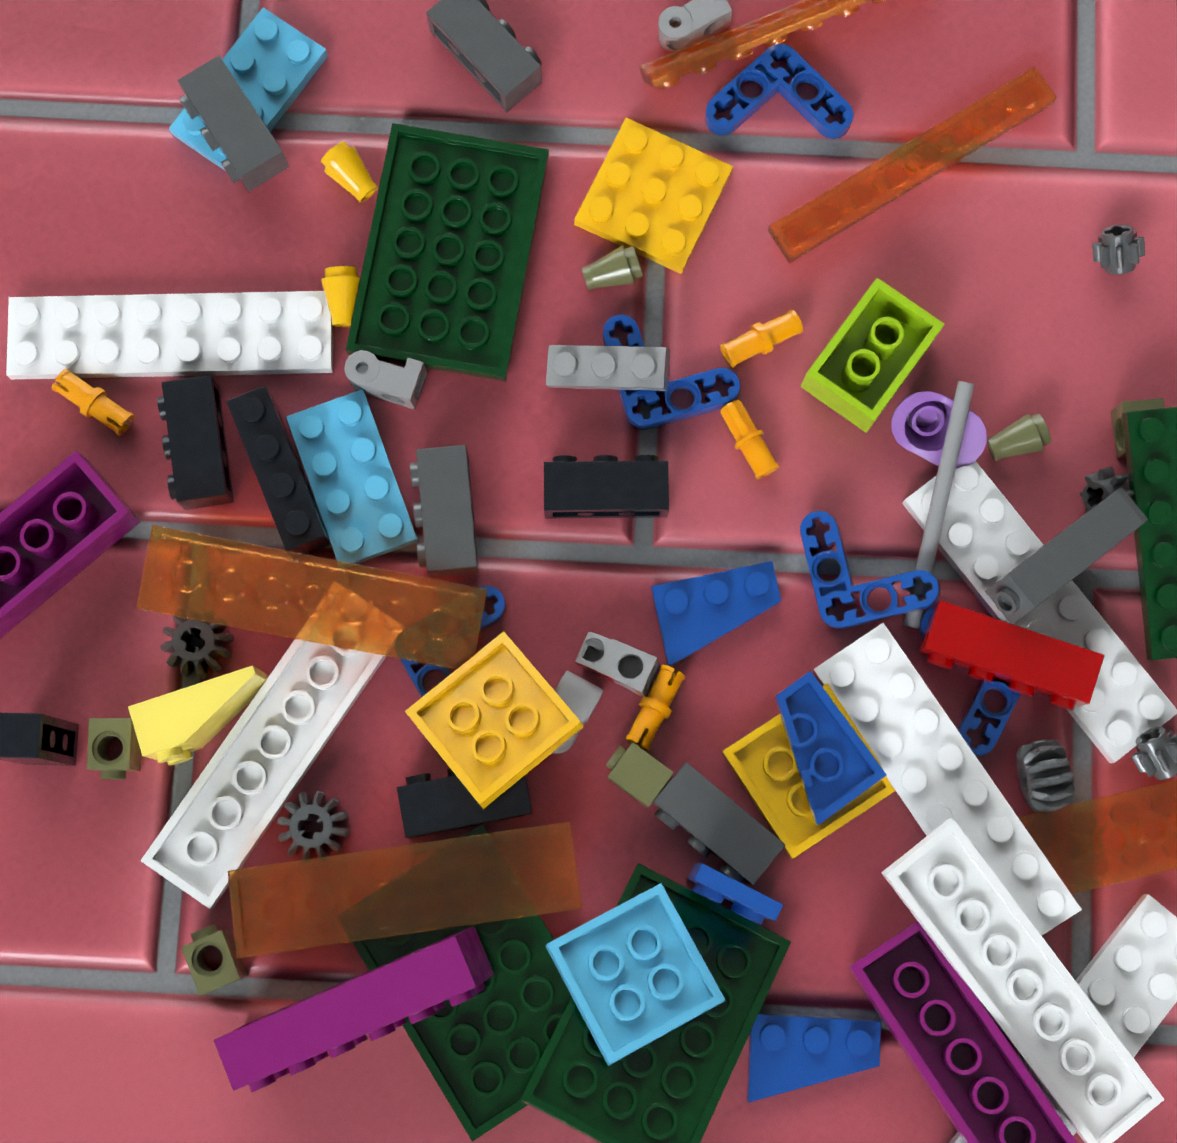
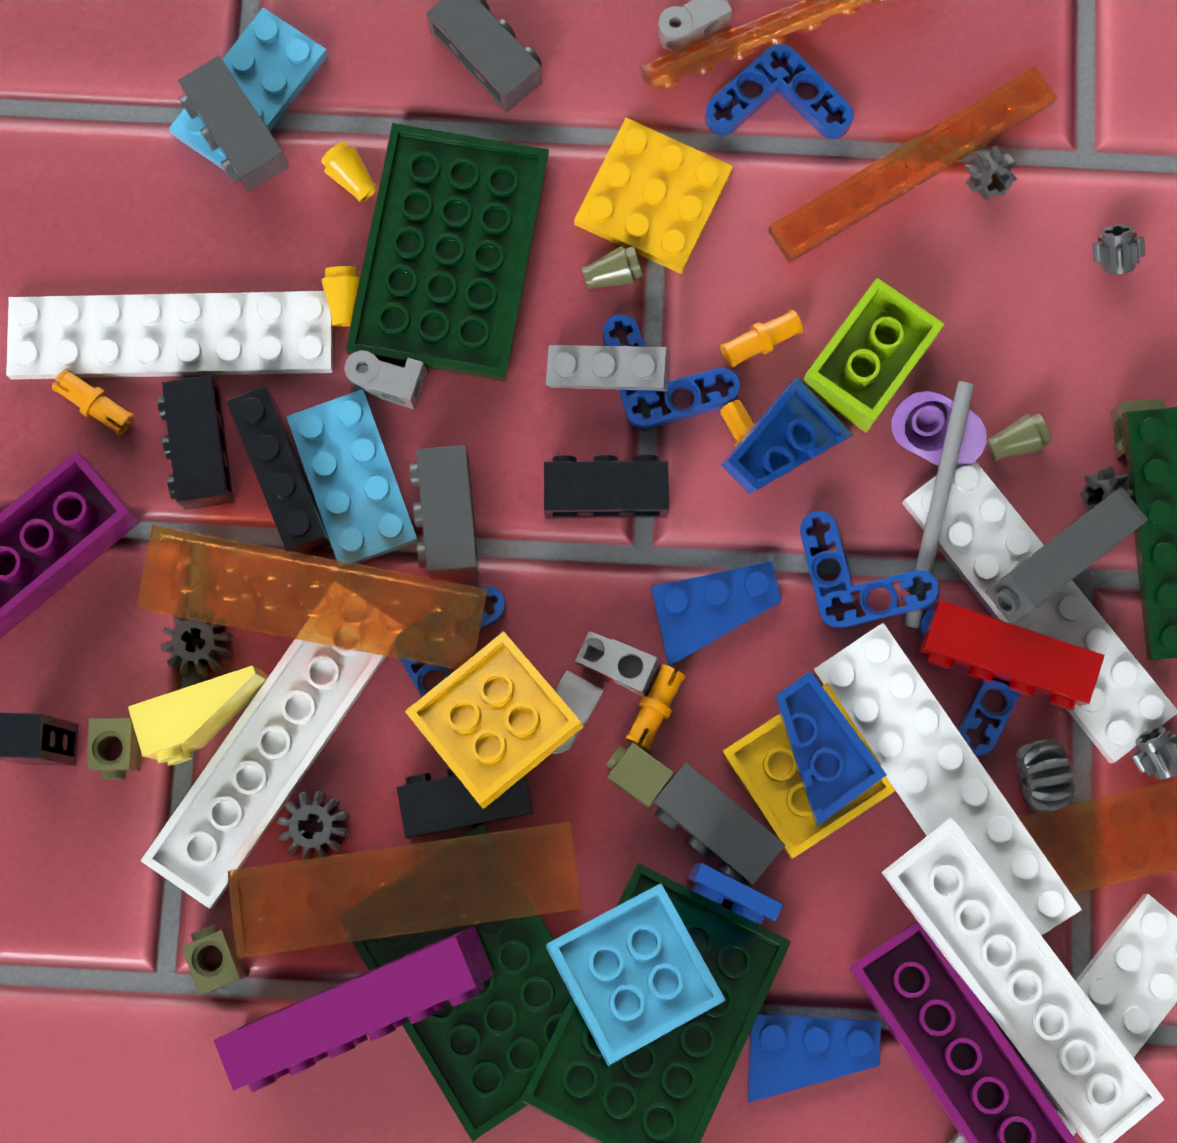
(784, 437): none -> blue wing
(990, 172): none -> dark grey gear

